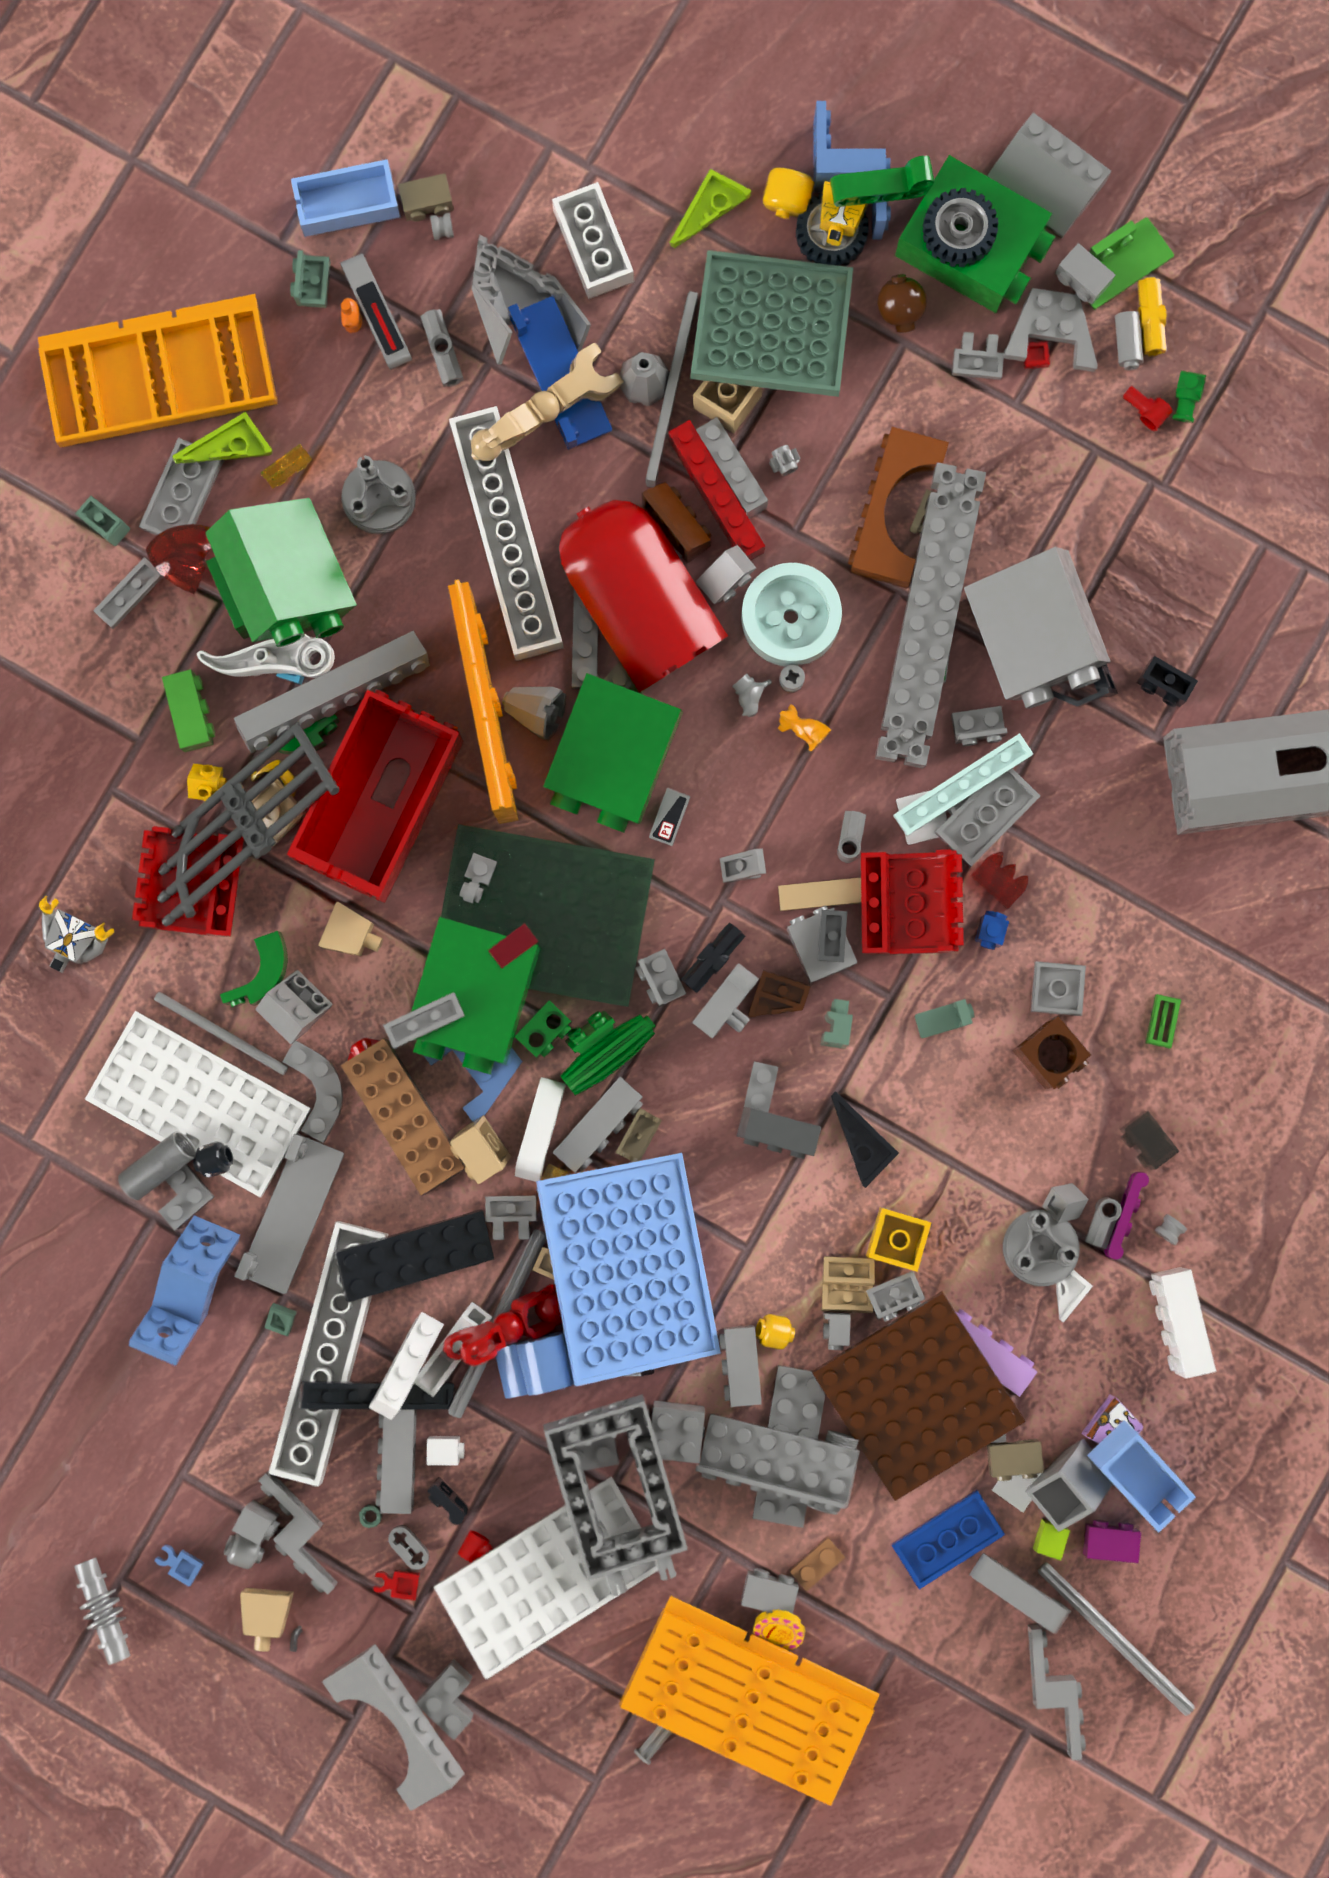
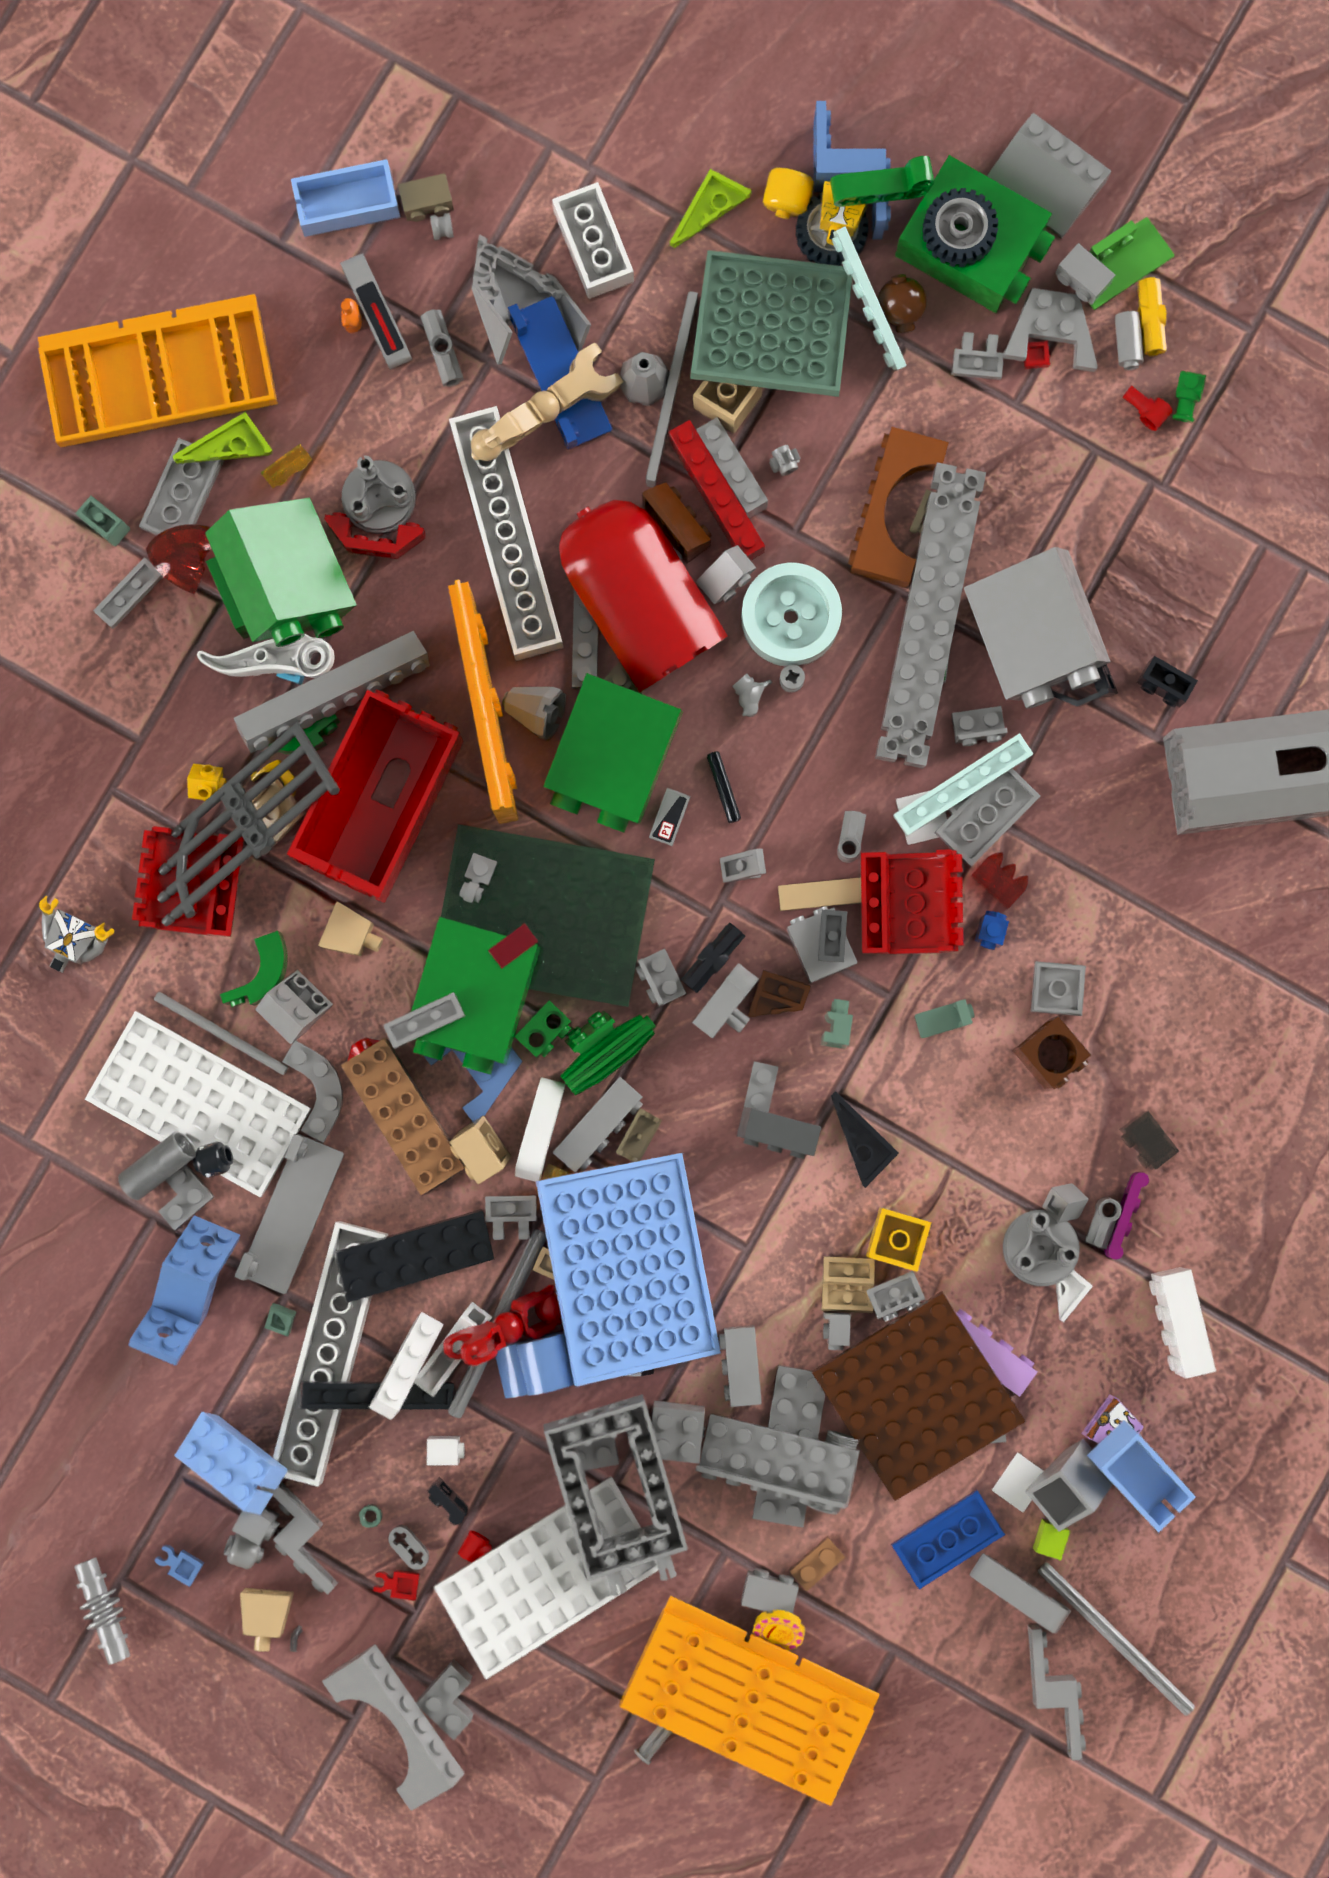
(188, 710): bright green brick -> none
(230, 1462): none -> light blue piece
(310, 280): sand green bracket -> none
(398, 1462): light grey brick -> none
(407, 538): none -> red slope
(723, 787): none -> black axle
(774, 1331): yellow head -> none
(807, 729): light orange animal -> none
(864, 290): none -> light aqua plate
(1014, 1459): dark tan brick -> none
(1112, 1542): magenta brick -> none
(1153, 1019): bright green tile -> none
(1170, 1229): light grey wheel -> none

